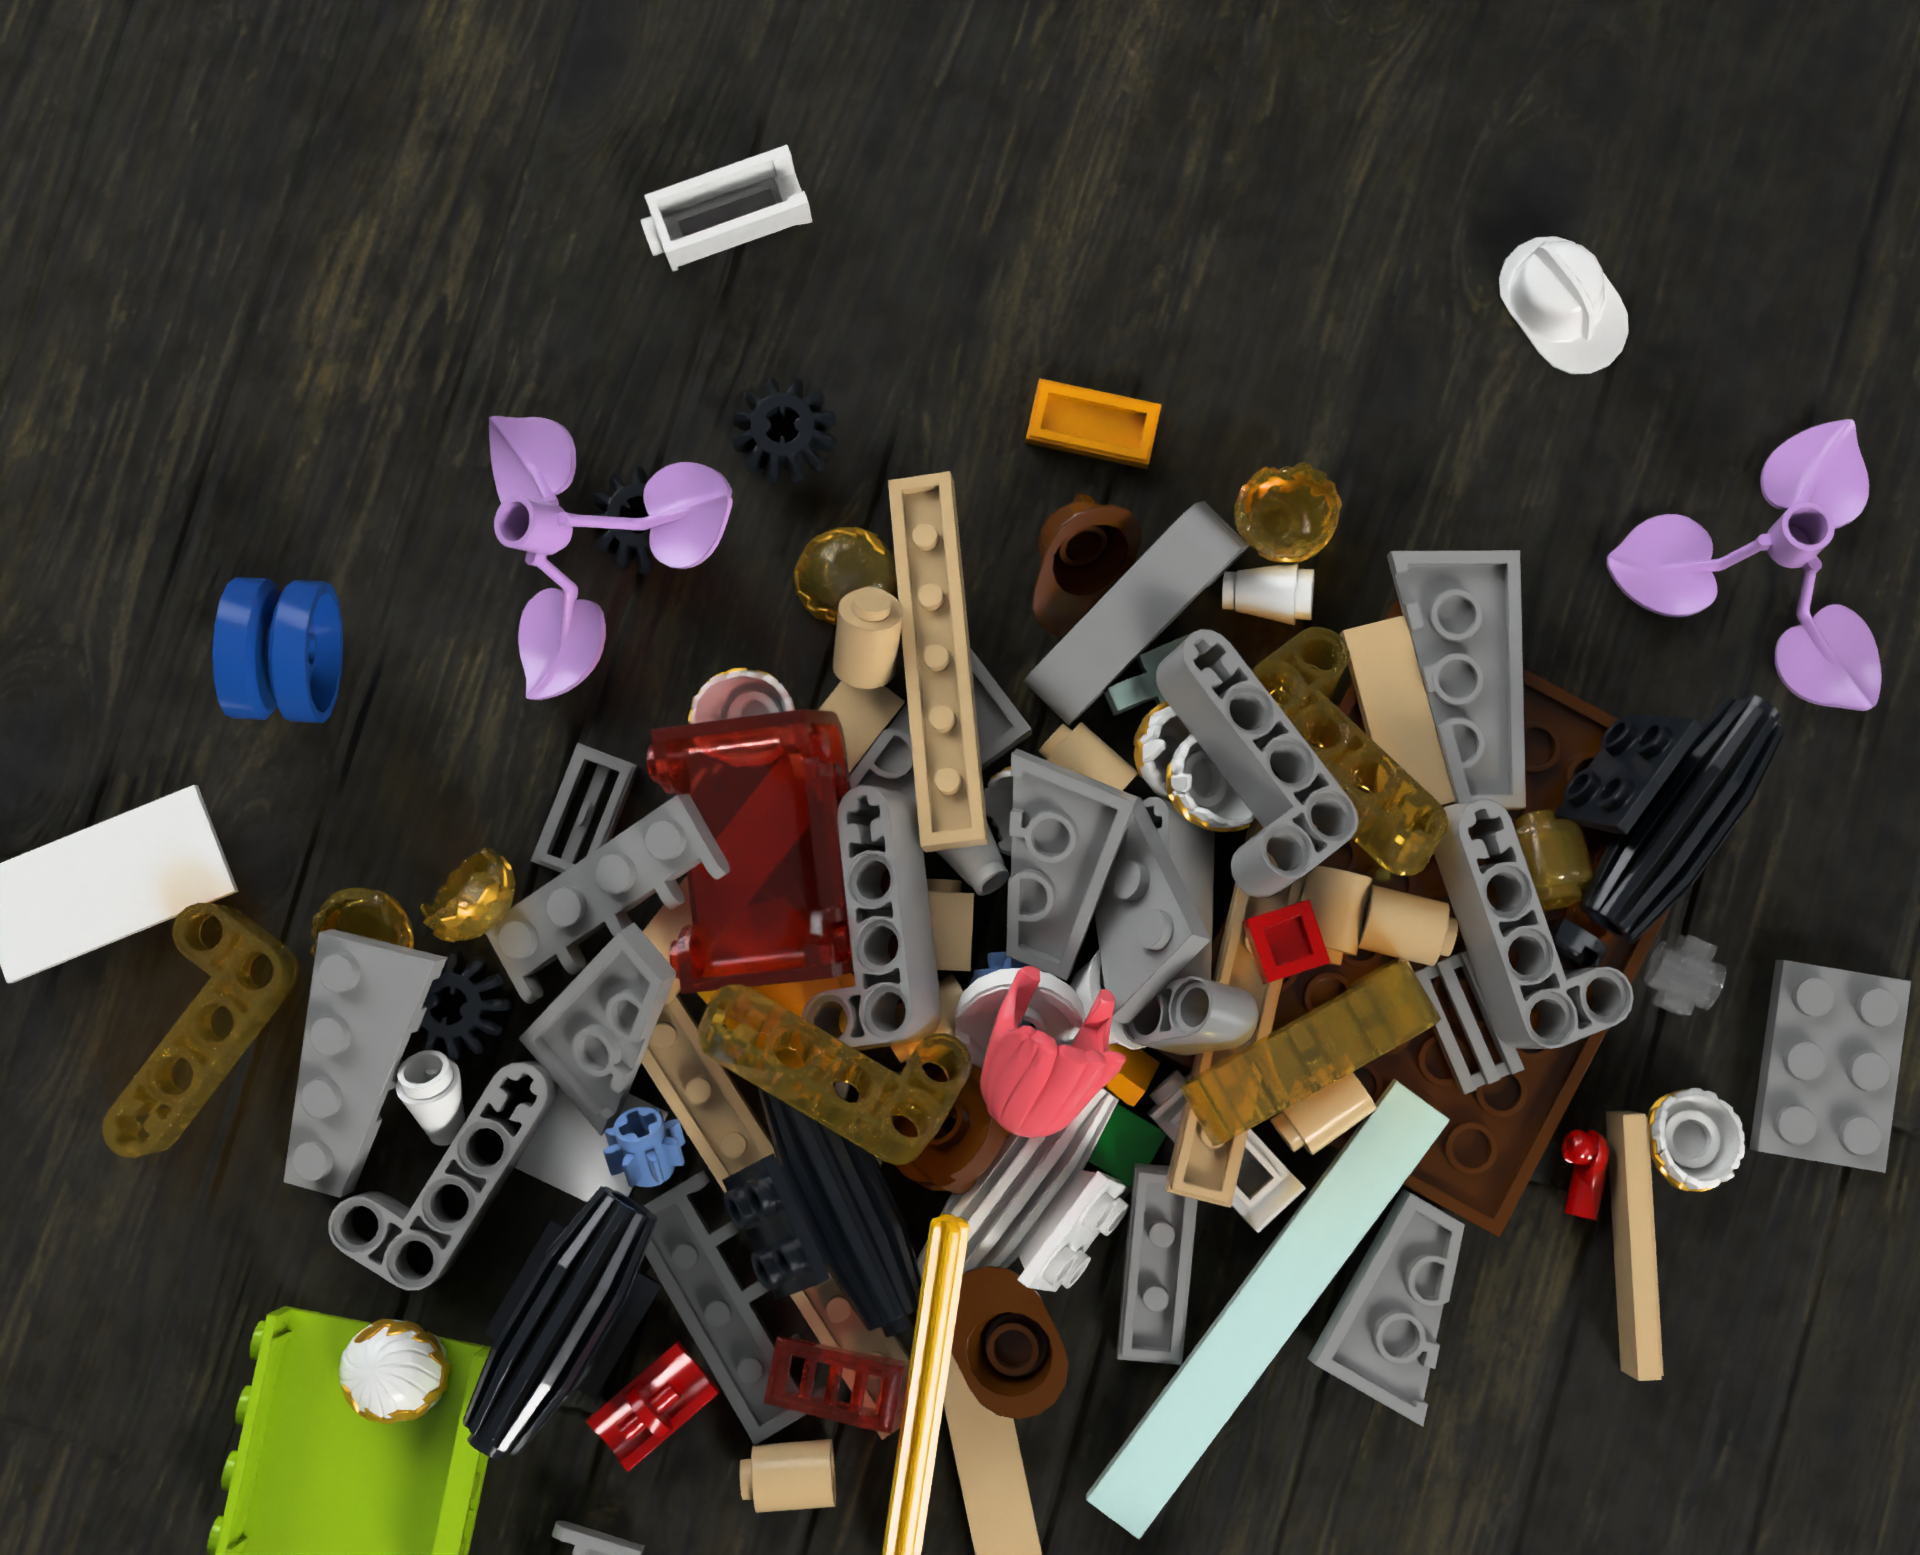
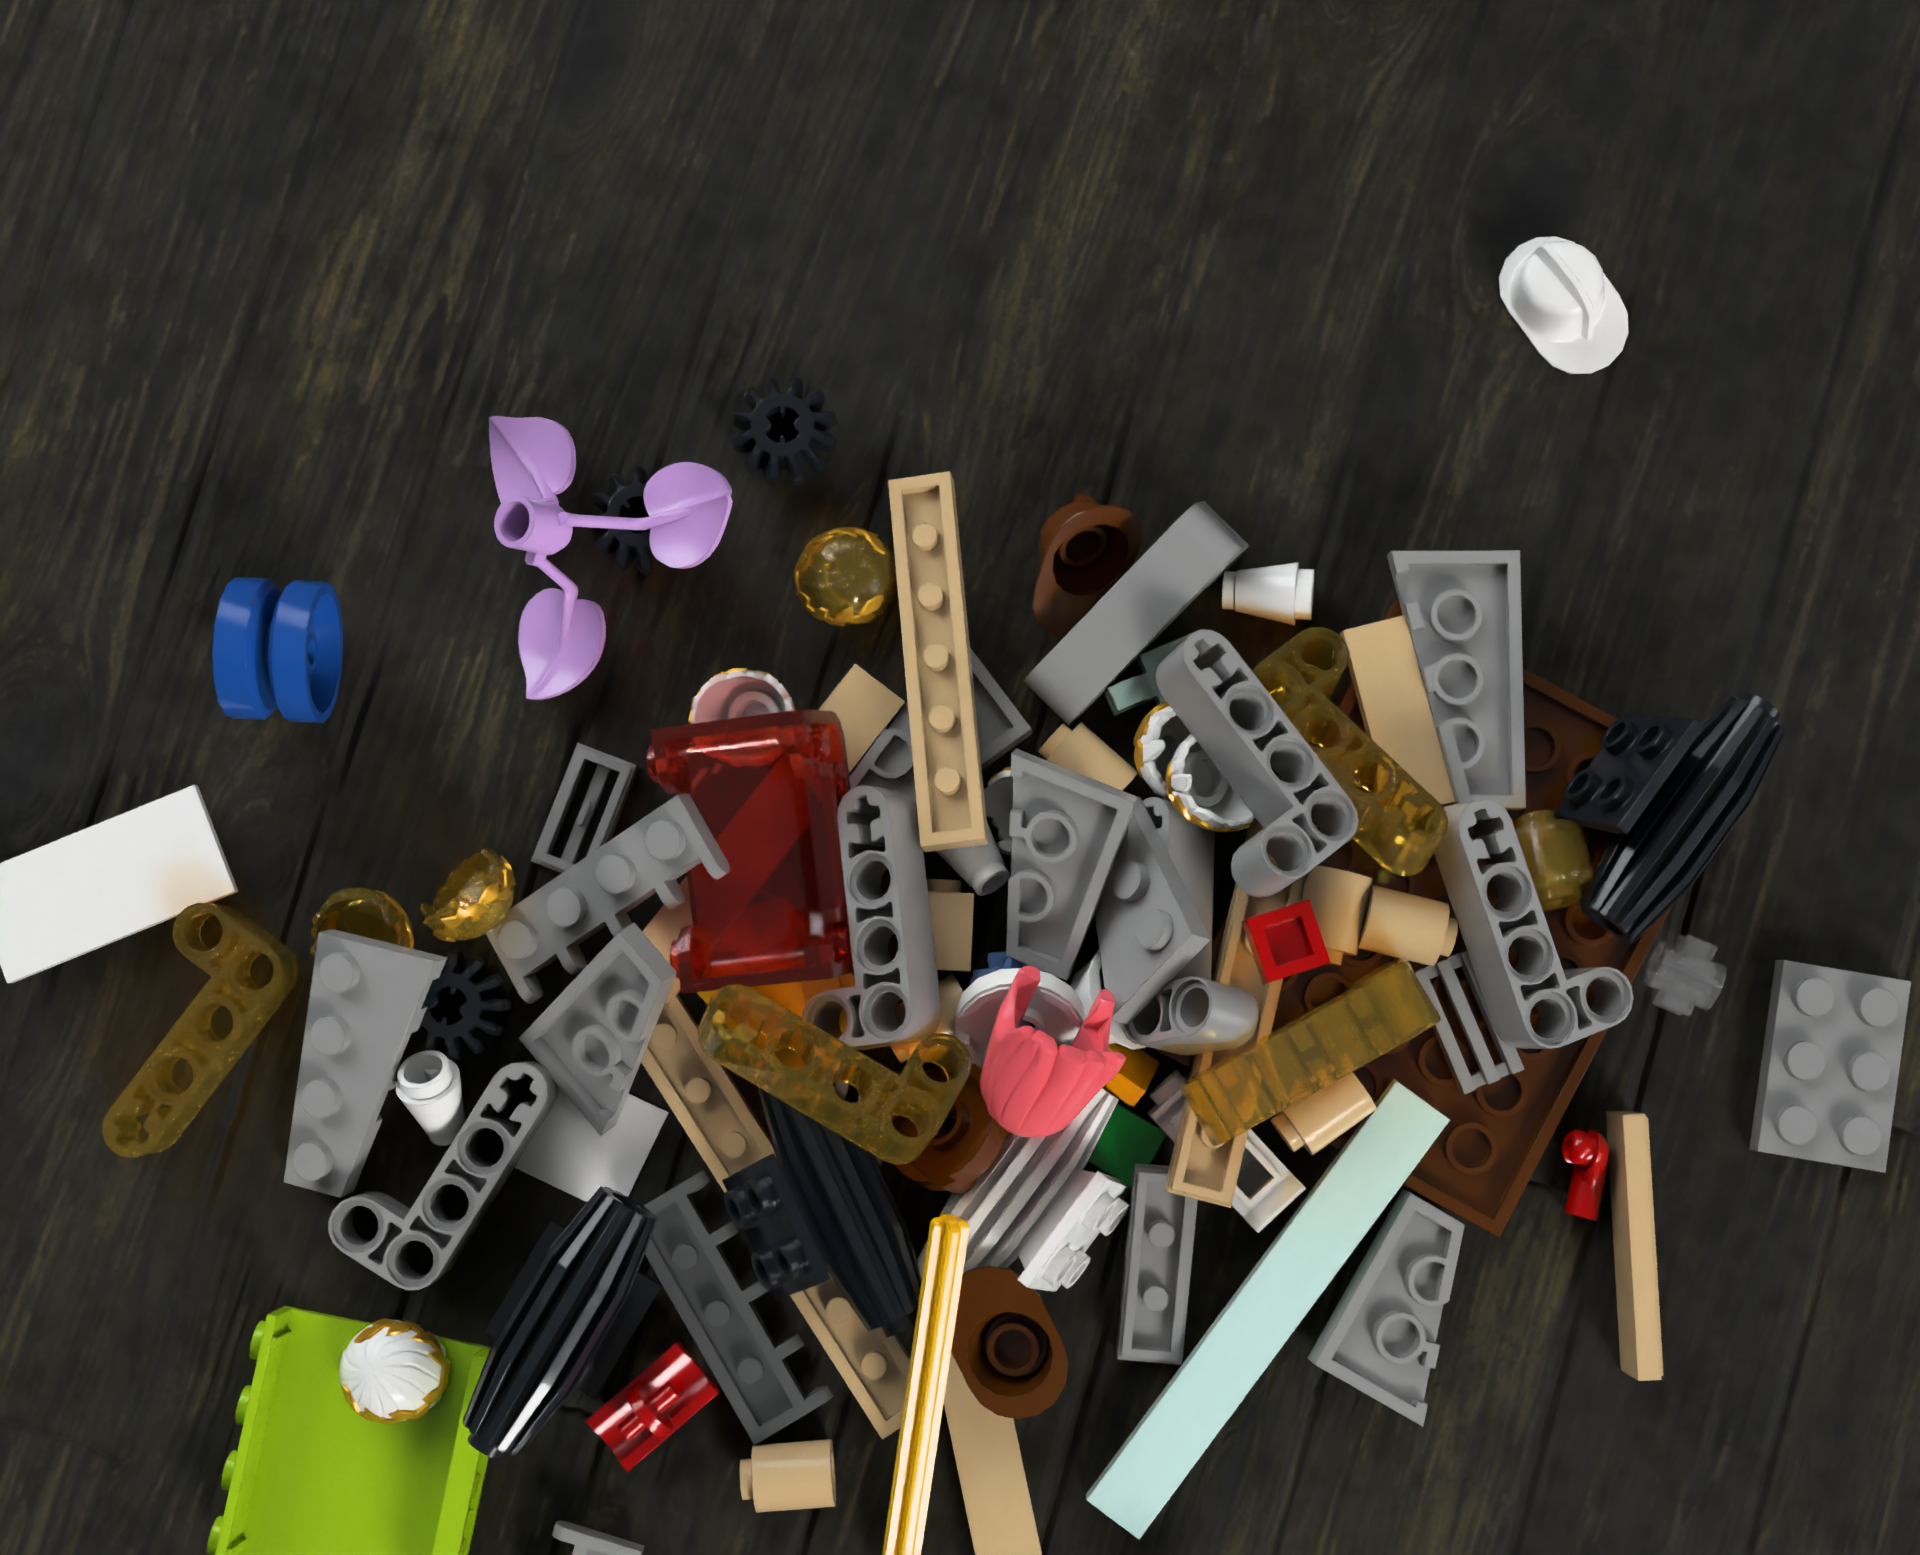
(644, 1147): medium blue gear -> none
(725, 208): white window -> none
(850, 1413): clear red slope -> none
(867, 638): tan brick -> none
(1093, 423): light orange tile -> none
(1287, 512): clear yellow hair -> none
(1577, 943): black tile -> none
(1695, 1139): white hair -> none
(1820, 487): lavender plant -> none

